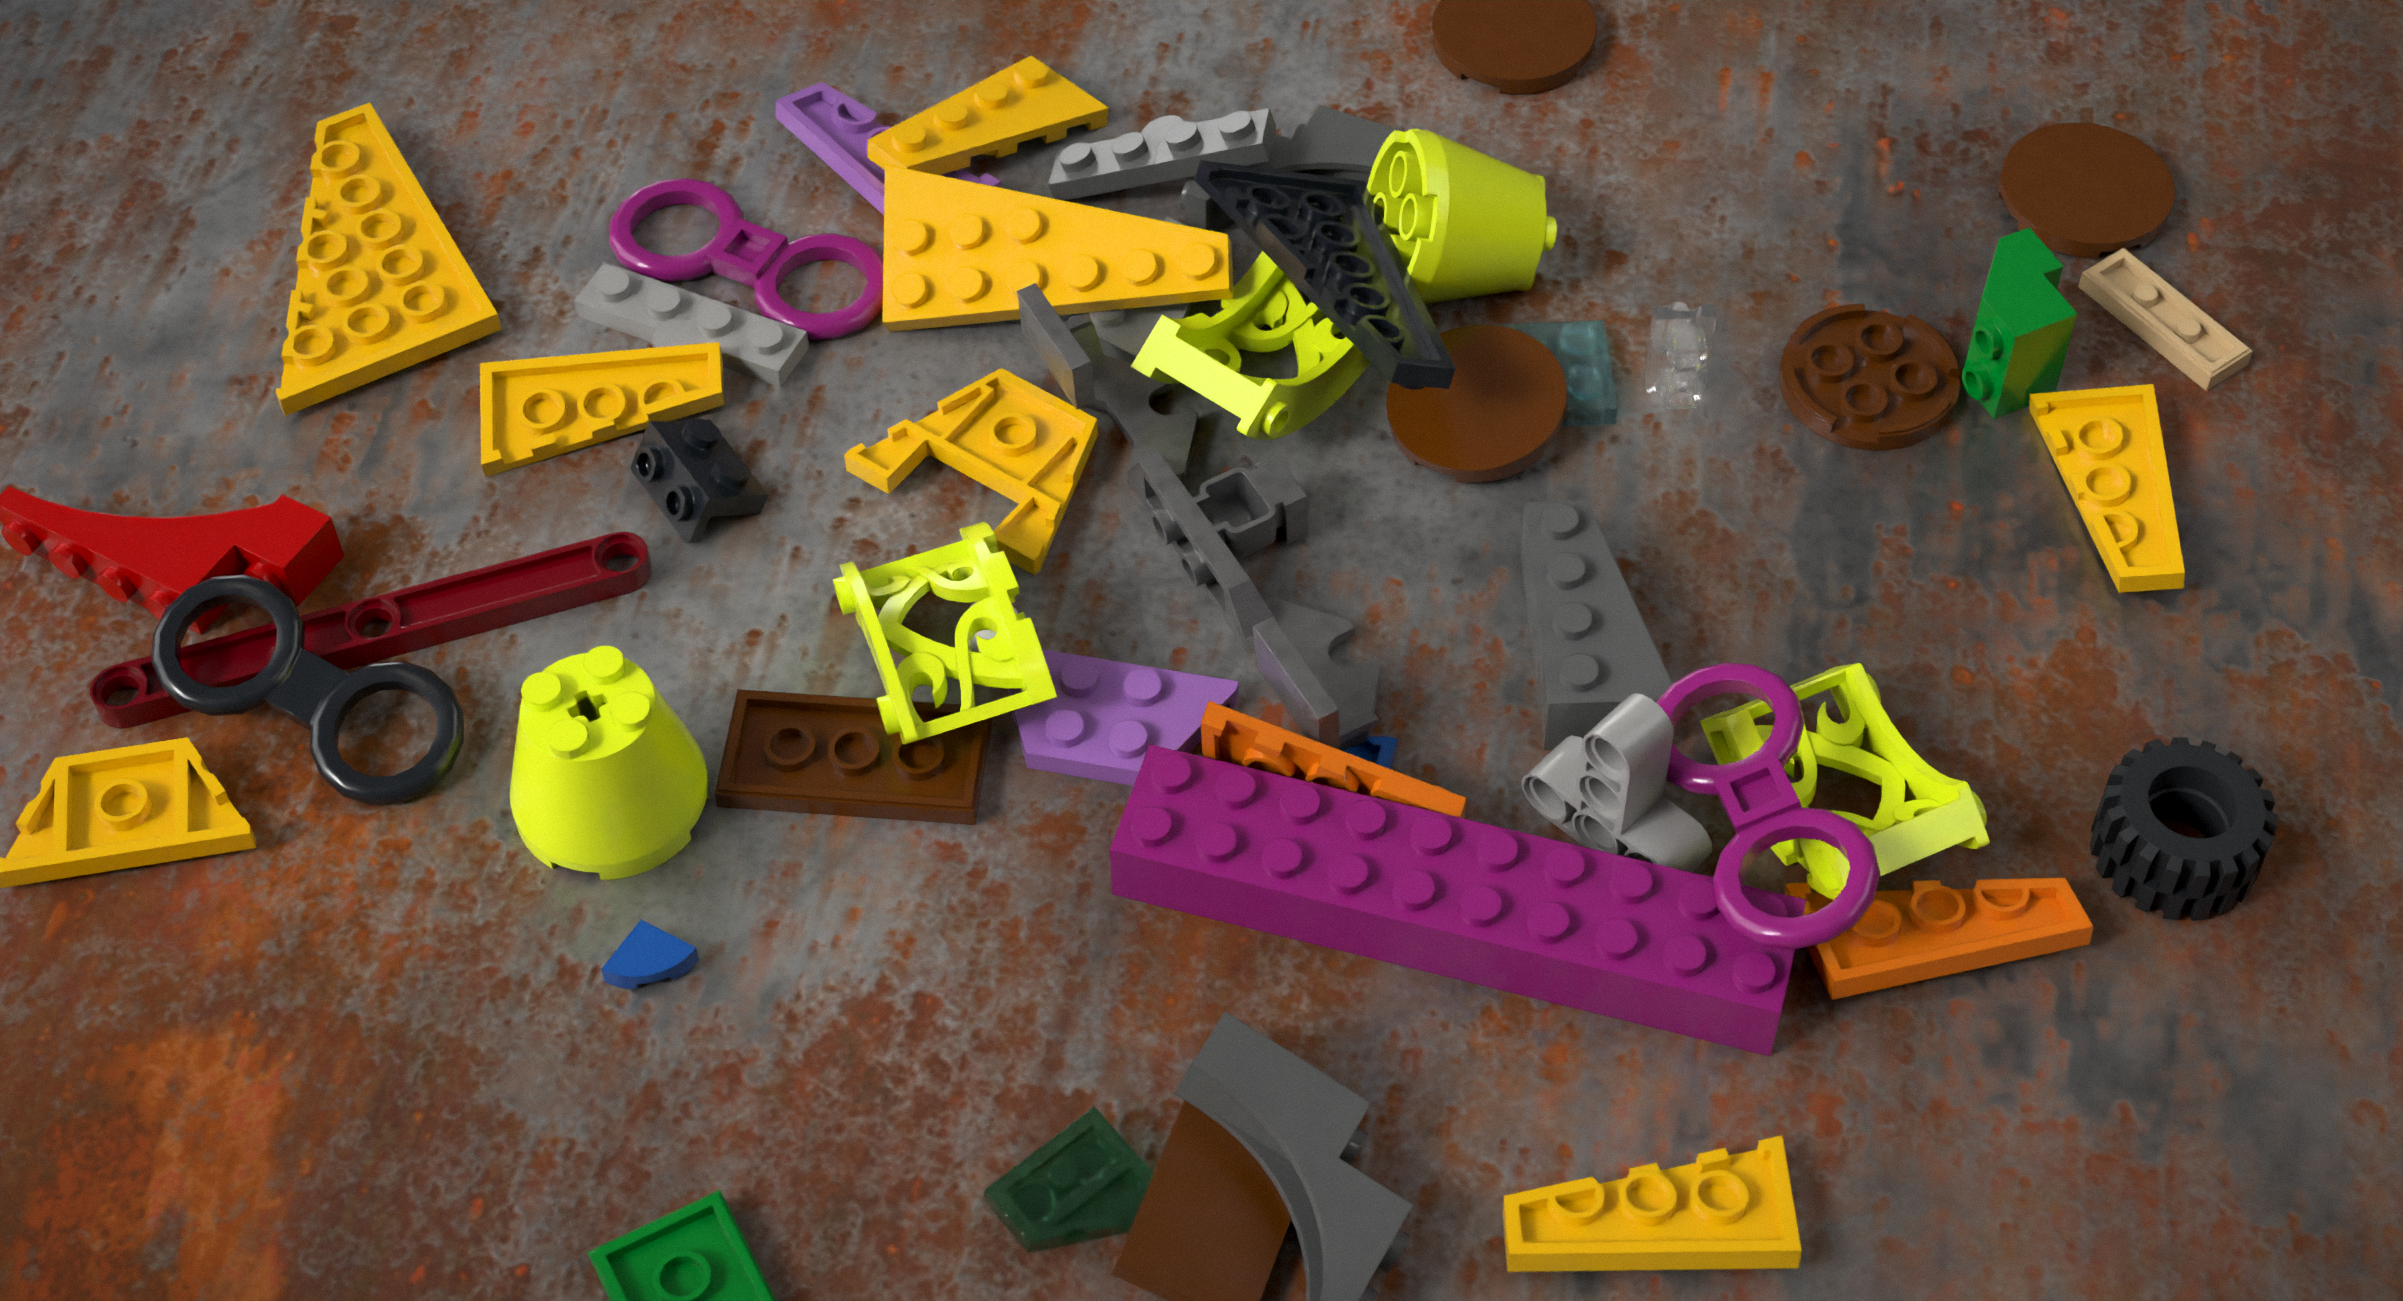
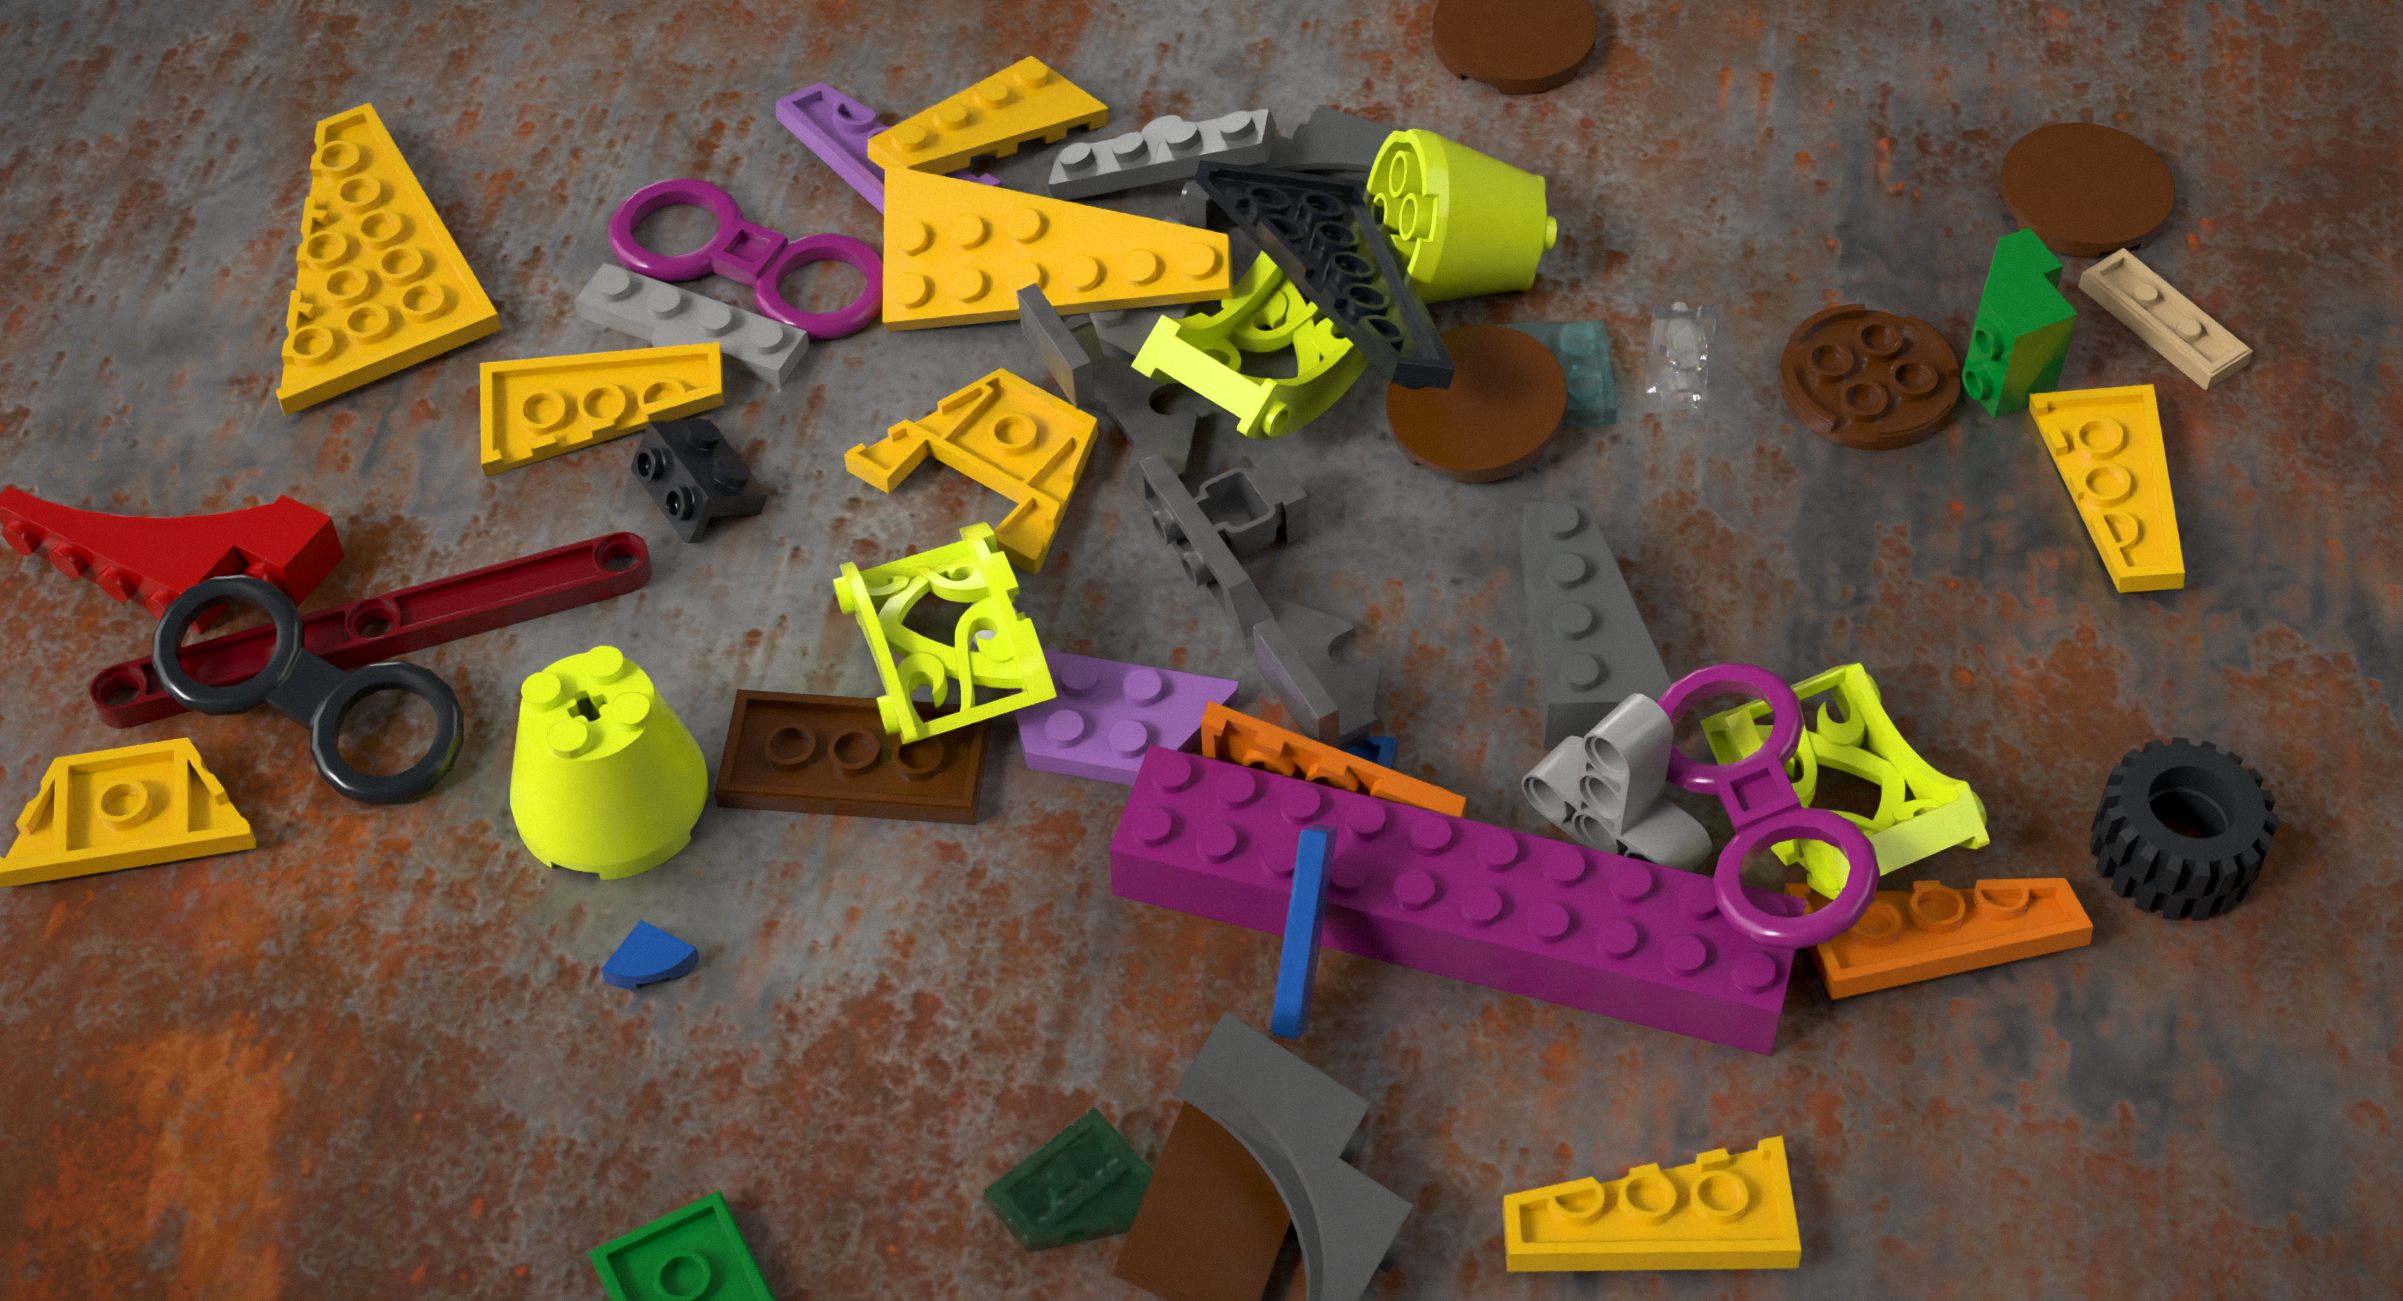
(1303, 930): none -> blue tile

